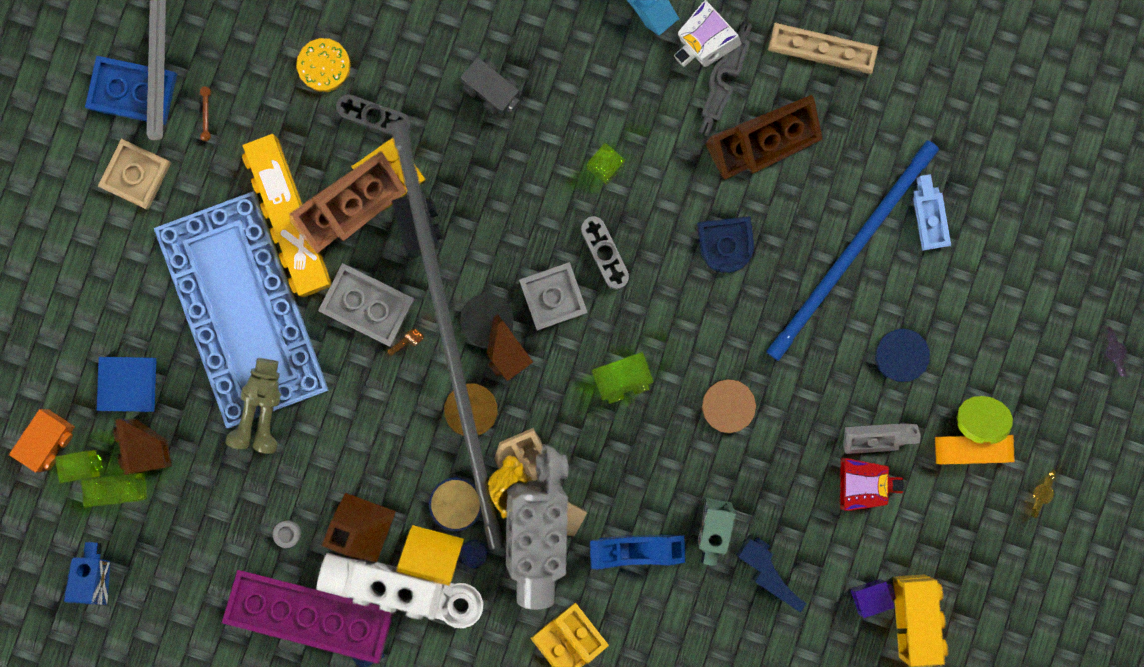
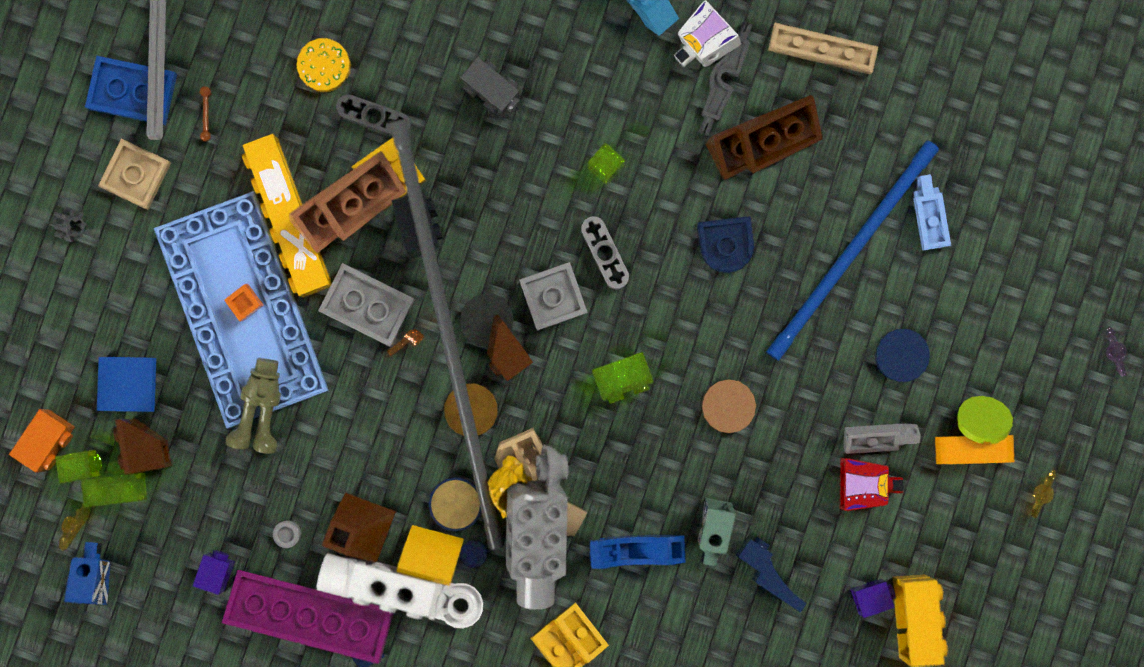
(68, 224): none -> dark grey gear
(72, 525): none -> clear yellow piece
(214, 572): none -> dark purple brick
(243, 302): none -> orange plate

